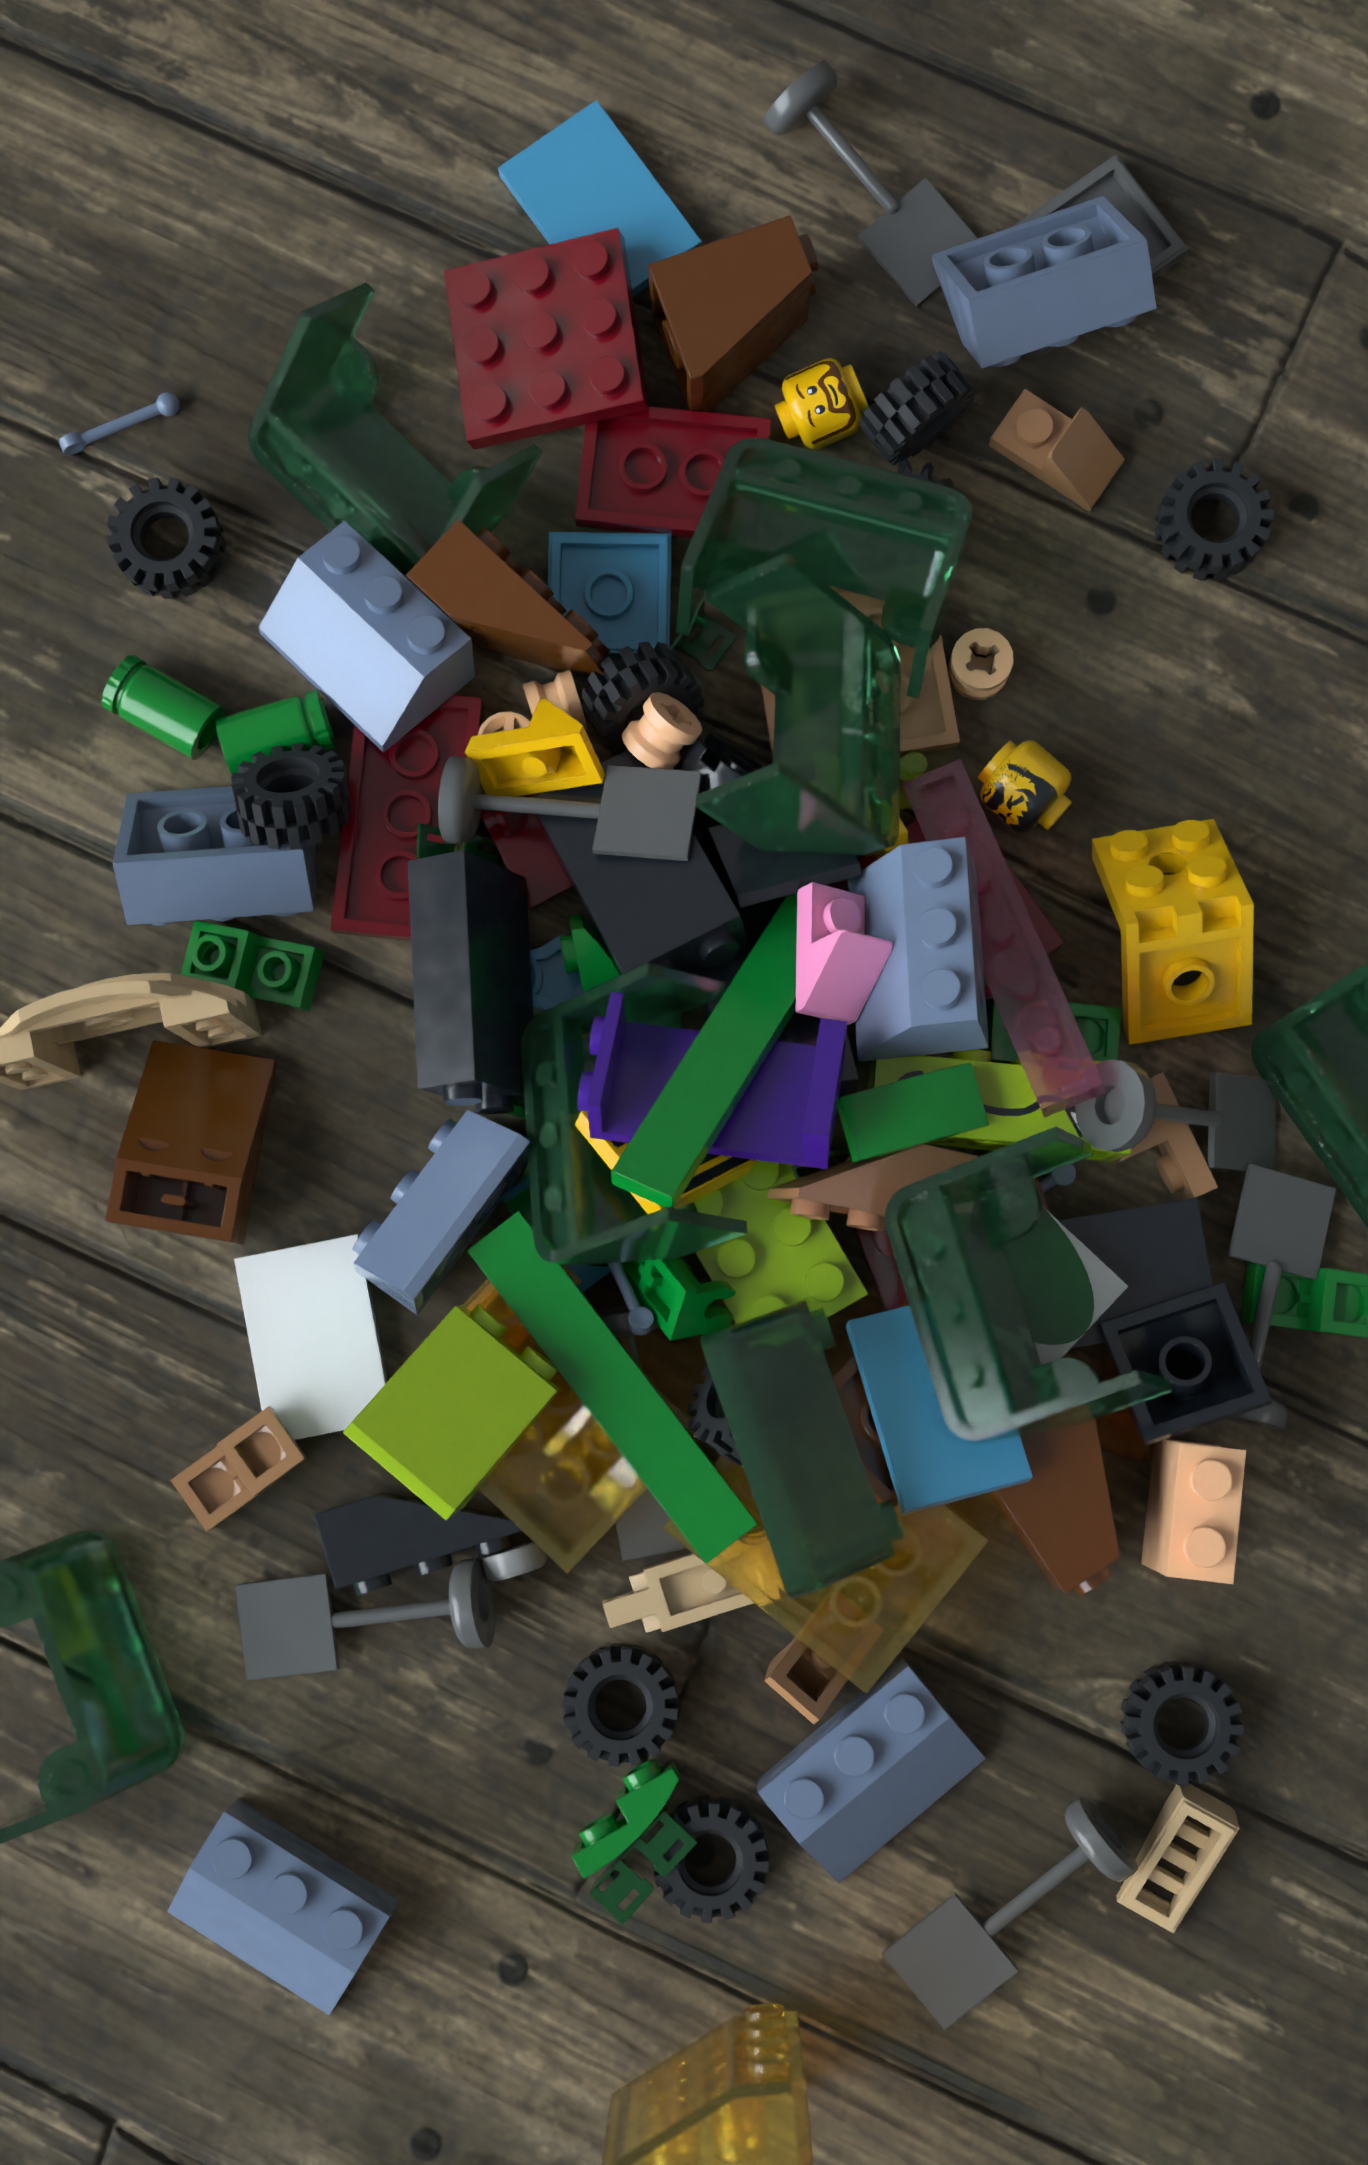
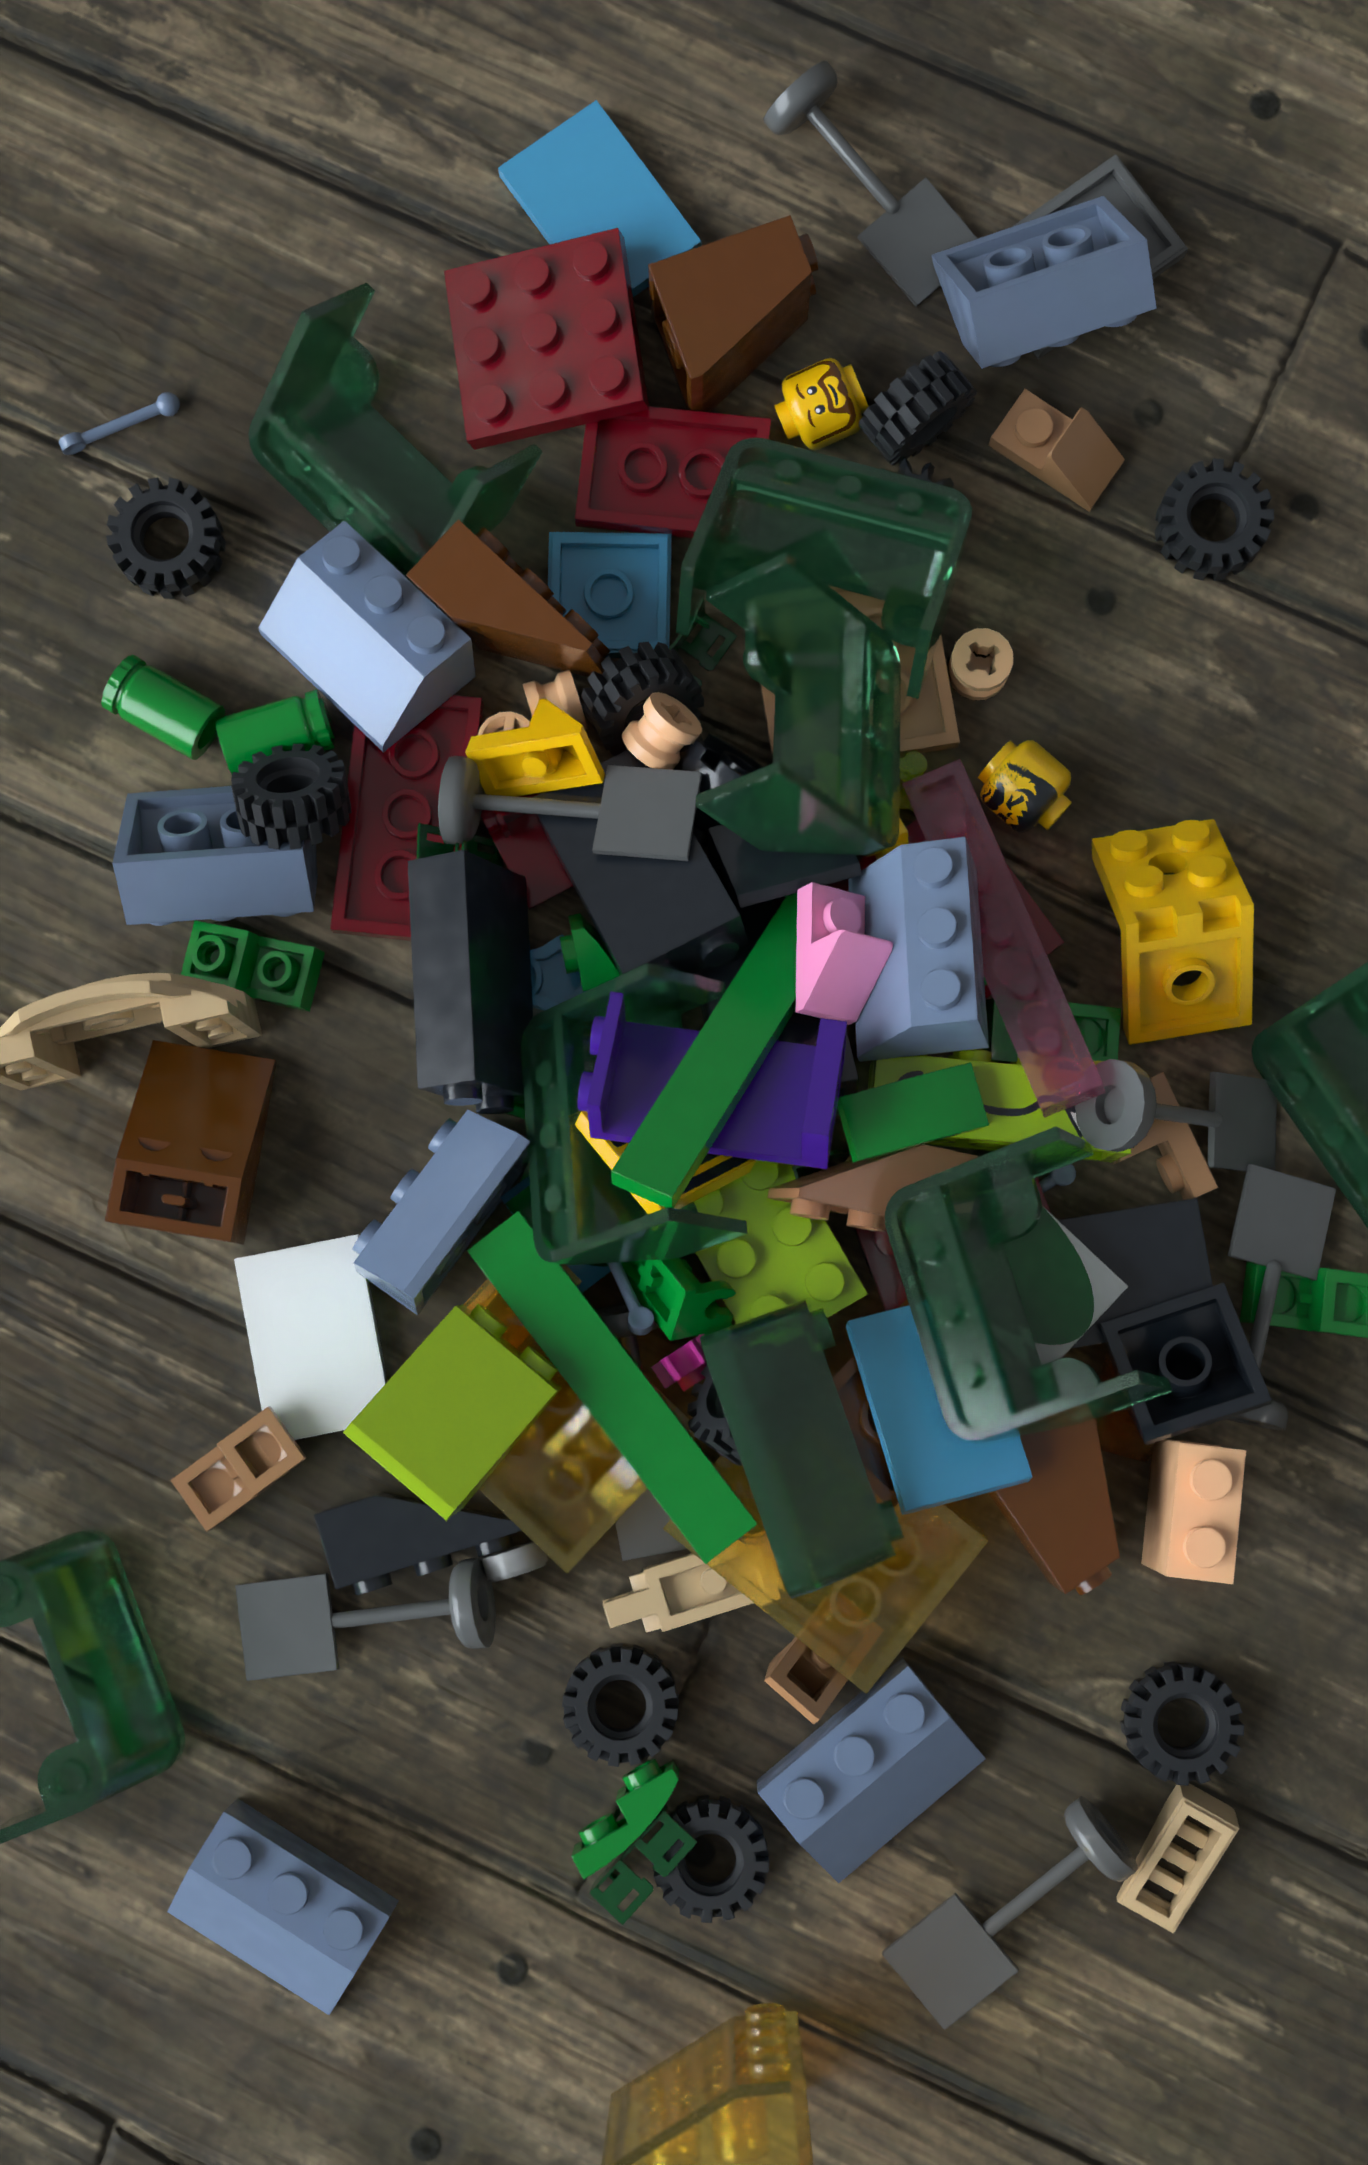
(682, 1365): none -> dark pink plate

